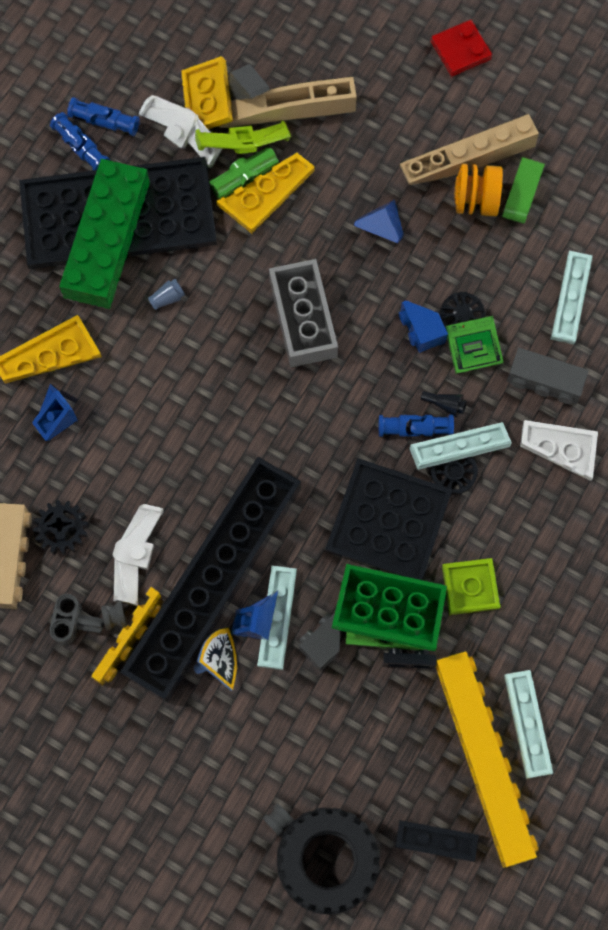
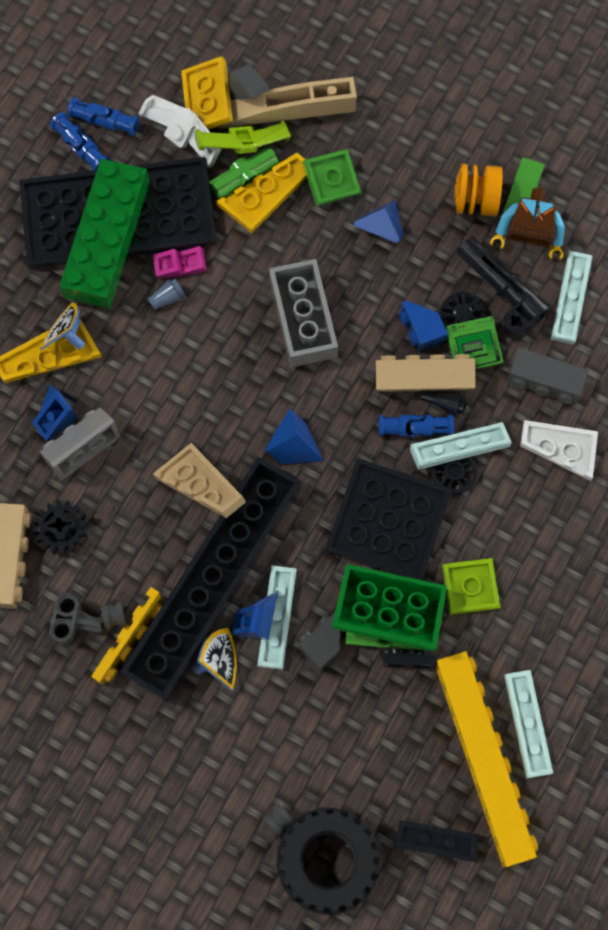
(66, 327): none -> shield
(80, 443): none -> light grey slope
(134, 553): white plate -> none
(177, 264): none -> dark pink slope
(199, 480): none -> tan wing
(293, 442): none -> blue slope
(331, 177): none -> bright green tile
(425, 374): none -> tan brick
(461, 48): red plate -> none
(477, 149): tan slope -> none
(508, 287): none -> black piece
(532, 223): none -> torso

